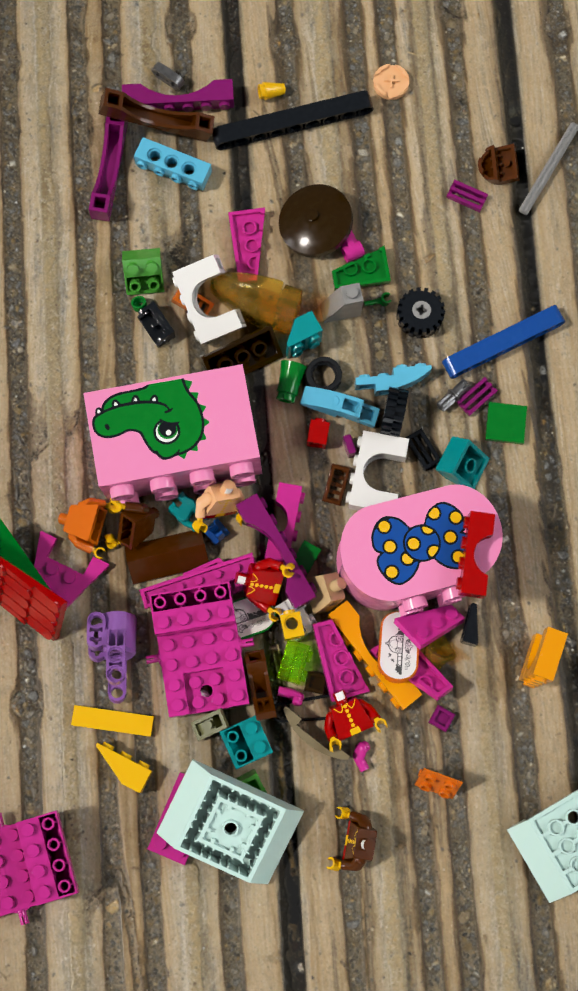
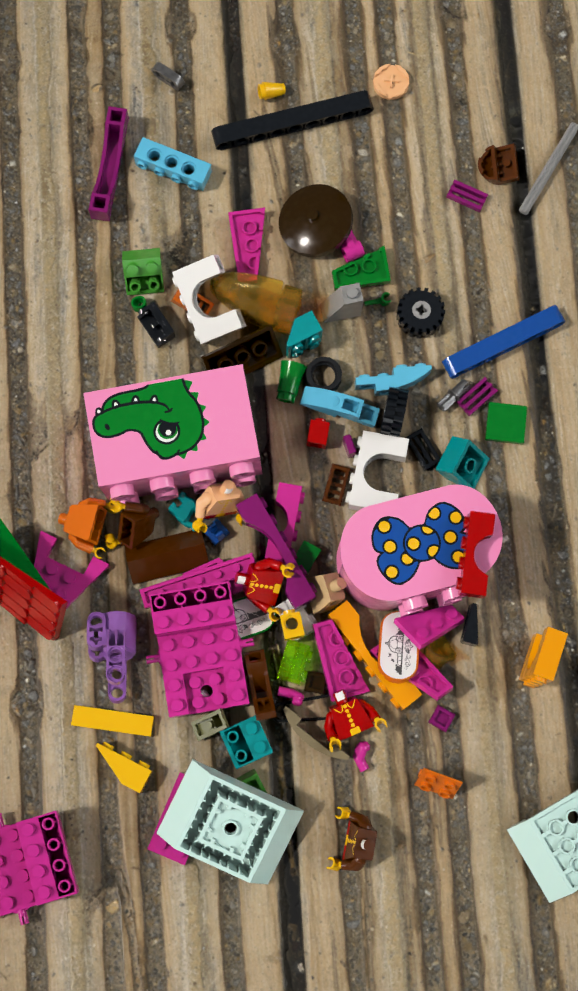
(125, 108): reddish brown arch -> none
(213, 96): magenta arch -> none

